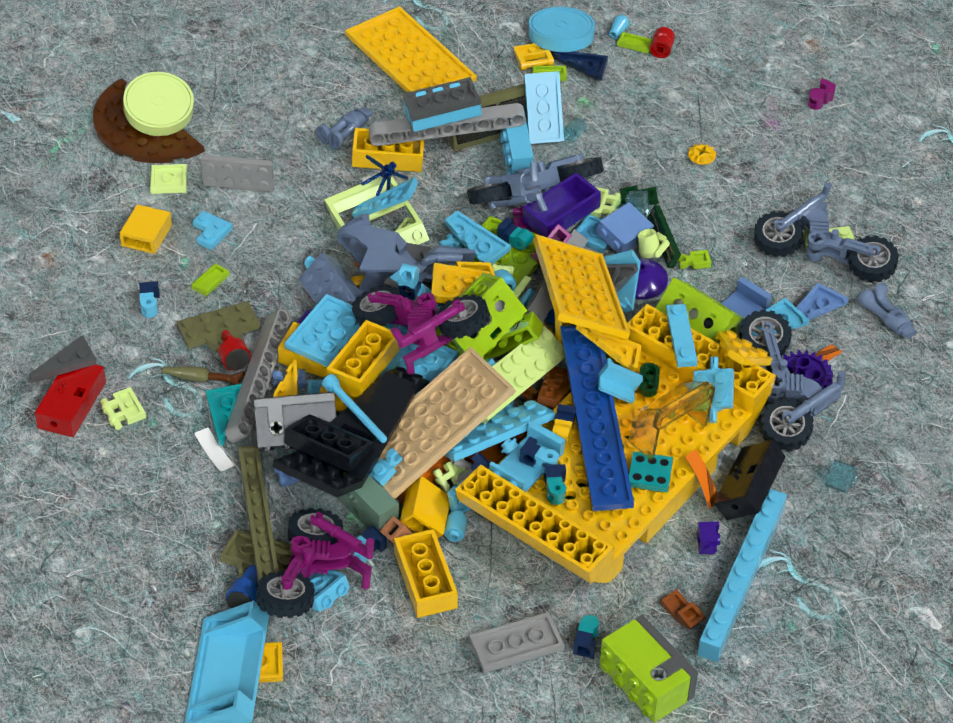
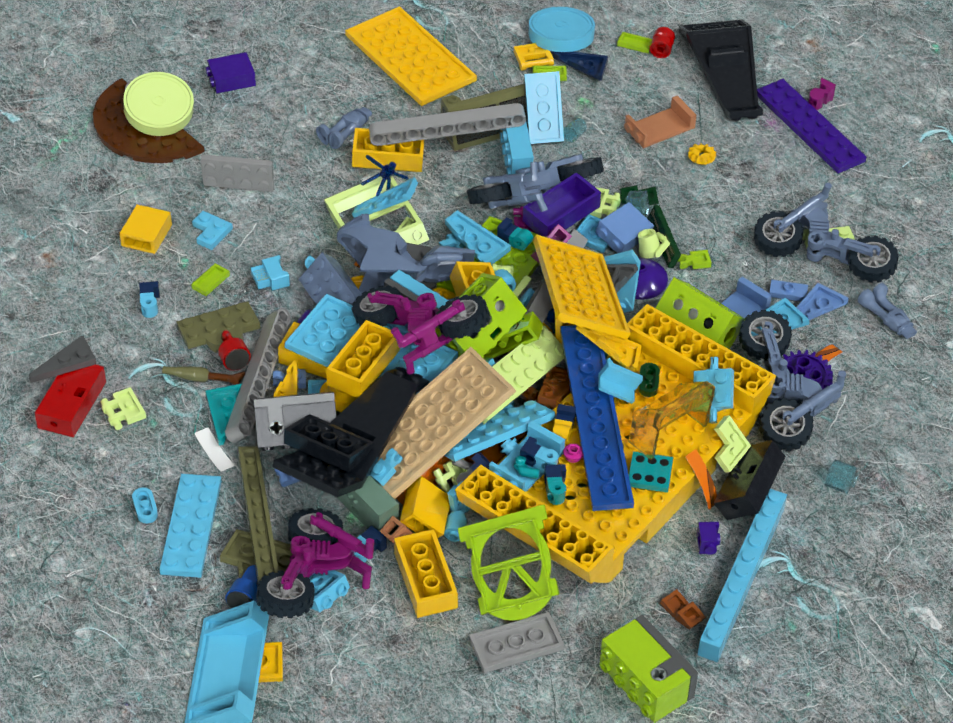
(145, 509): none -> medium azure plate
(168, 179): yellowish green tile -> none
(190, 525): none -> medium azure plate
(230, 72): none -> dark purple brick
(270, 274): none -> medium azure piece
(332, 385): medium azure piece -> none
(409, 278): medium azure leg -> none
(442, 104): dark grey piece -> none
(451, 281): yellow plate -> none
(524, 470): none -> teal arm
(541, 592): none -> lime window
(573, 453): none -> dark pink plate
(587, 631): dark blue leg -> none
(619, 25): medium azure cone -> none
(662, 124): none -> nougat panel
(681, 335): medium azure plate -> none
(728, 63): none -> black wing
(735, 444): none -> yellowish green plate
(742, 350): yellow plate -> none
(788, 290): none -> medium blue plate
(811, 126): none -> dark purple plate

